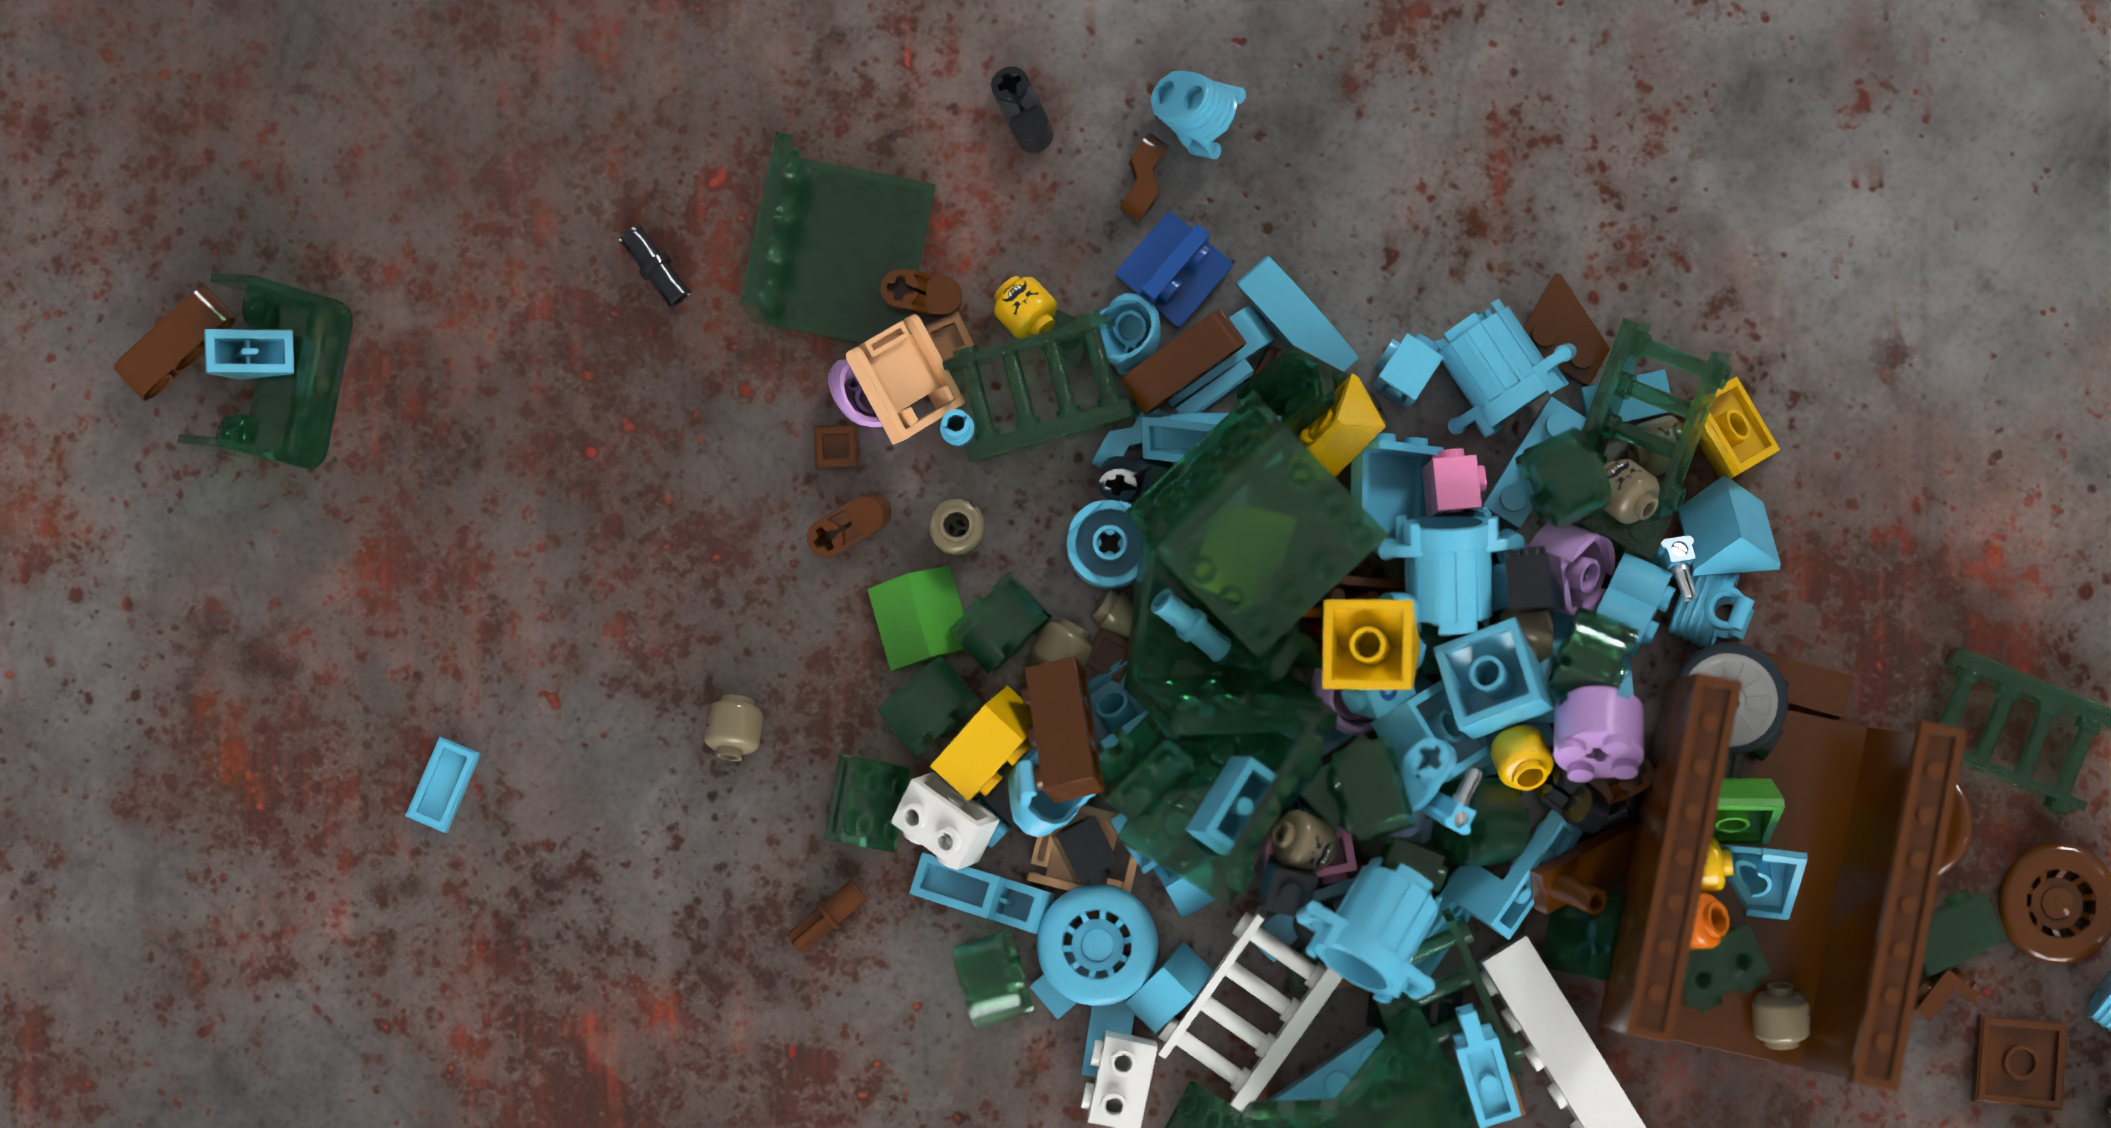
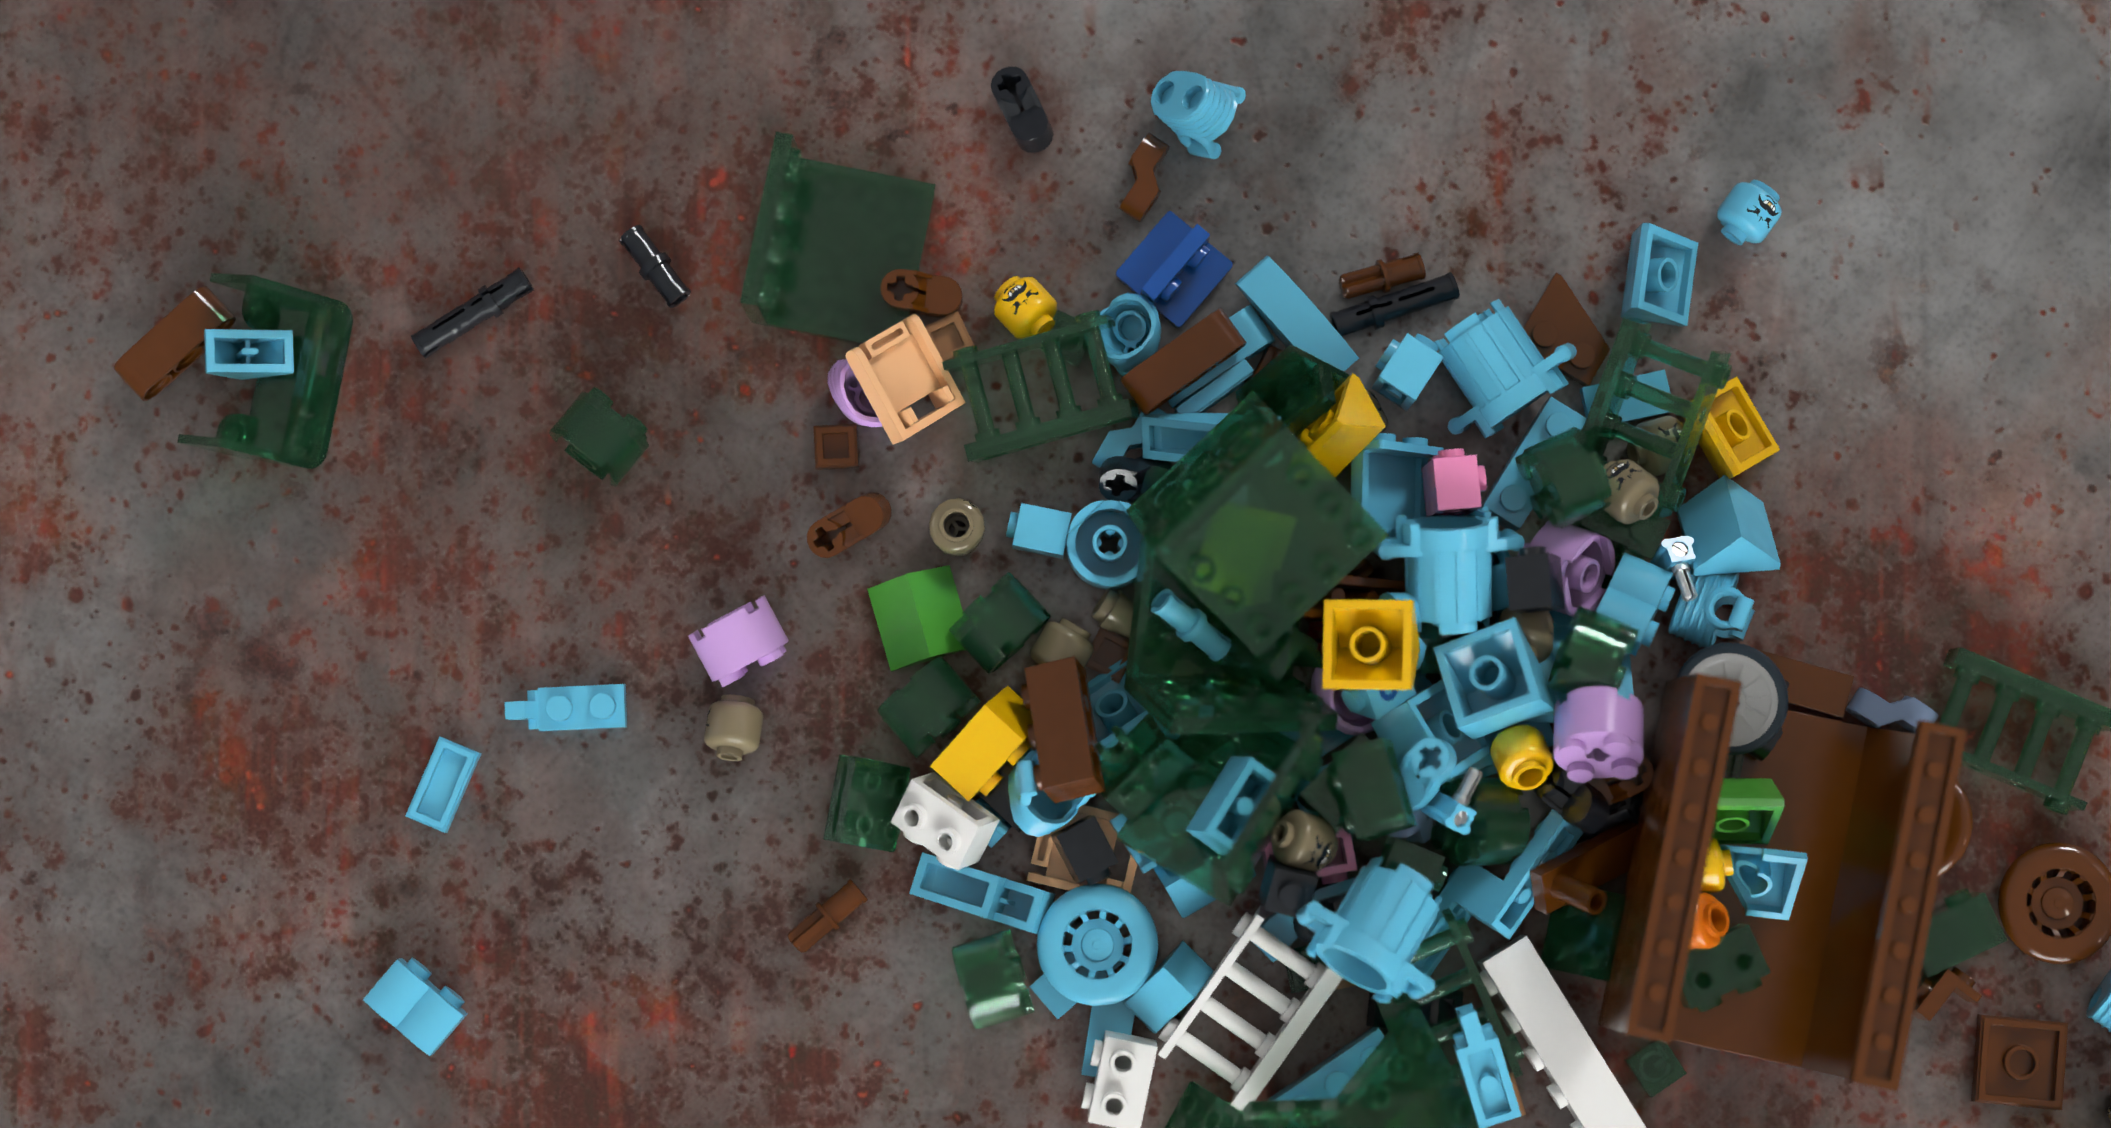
(416, 1005): none -> medium azure brick
(460, 320): none -> black pin
(572, 708): none -> medium azure hinge
(600, 436): none -> clear green brick
(739, 640): none -> lavender brick
(954, 418): medium azure pin -> none
(1039, 530): none -> medium azure brick
(1382, 276): none -> reddish brown axle
(1394, 305): none -> black pin
(1655, 1067): none -> clear green tile
(1659, 276): none -> medium azure slope
(1749, 212): none -> medium azure head
(1781, 1016): dark tan head -> none
(1877, 712): none -> sand blue piece

